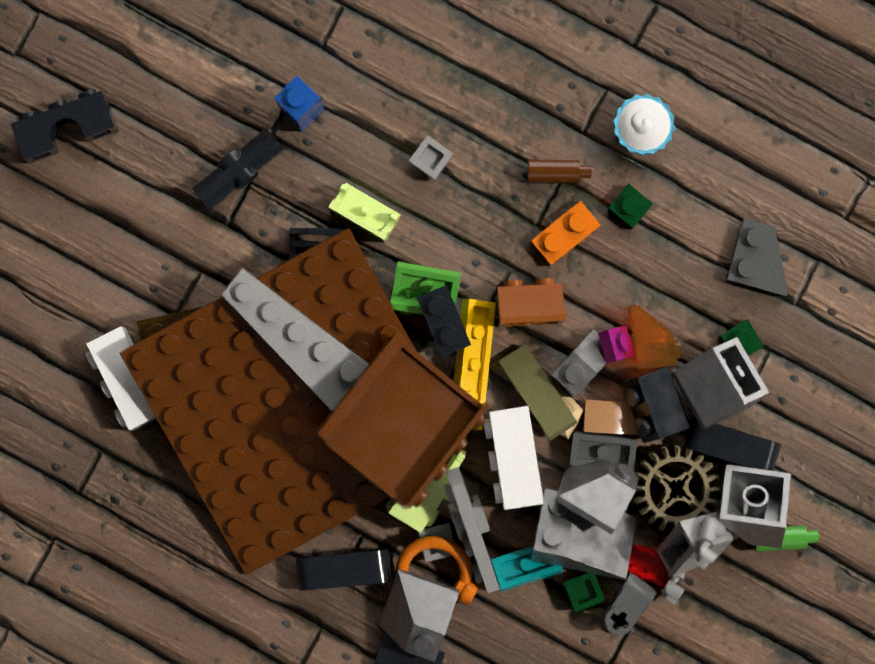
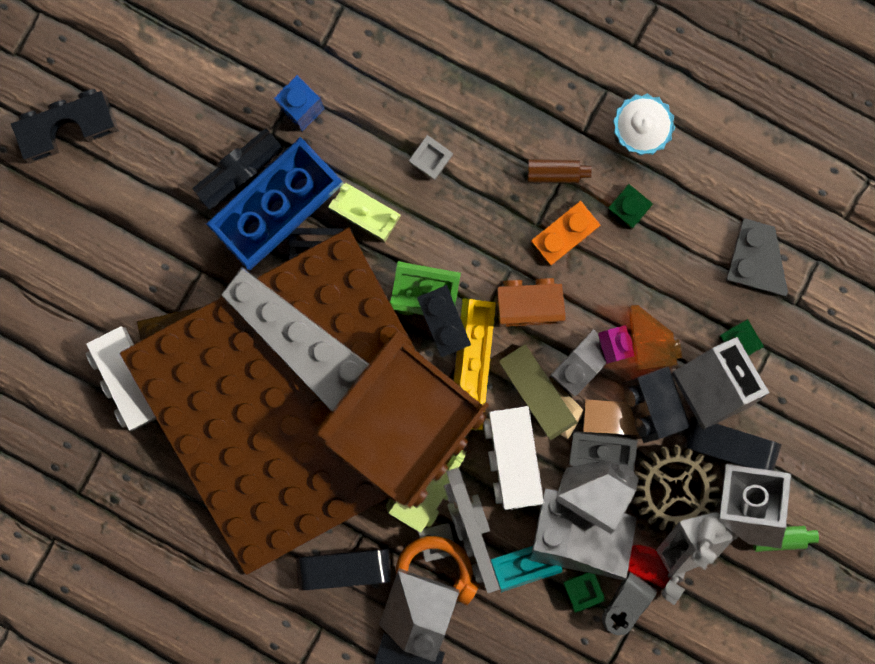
(275, 203): none -> blue brick

